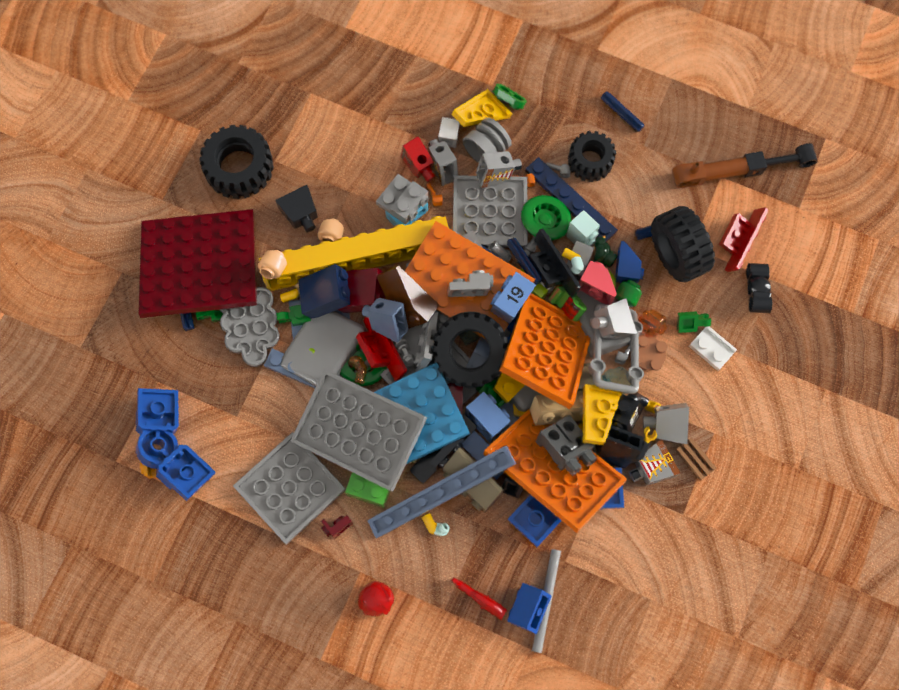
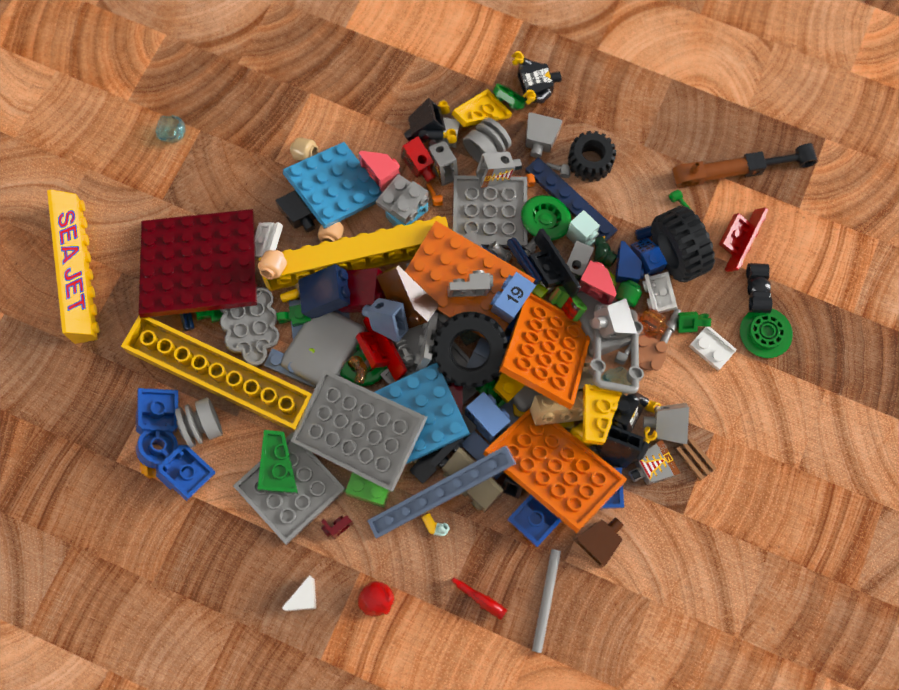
(72, 267): none -> yellow slope
(170, 129): none -> clear light blue hair
(198, 422): none -> light grey wheel
(217, 372): none -> yellow brick
(230, 141): black tyre -> none
(267, 237): none -> white plate
(275, 464): none -> green wing
(303, 149): none -> tan head
(303, 598): none -> white slope
(333, 184): none -> dark azure plate
(379, 167): none -> coral slope
(429, 123): none -> black torso
(529, 608): blue brick -> none
(535, 79): none -> torso
(541, 133): none -> light grey torso
(566, 445): dark grey hips -> none
(576, 260): arm -> none
(601, 540): none -> reddish brown torso
(622, 111): dark blue axle -> none
(650, 255): none -> blue slope
(660, 292): none -> white bracket
(672, 325): none -> light grey bar
(678, 196): none -> green hand
(768, 330): none -> green wheel

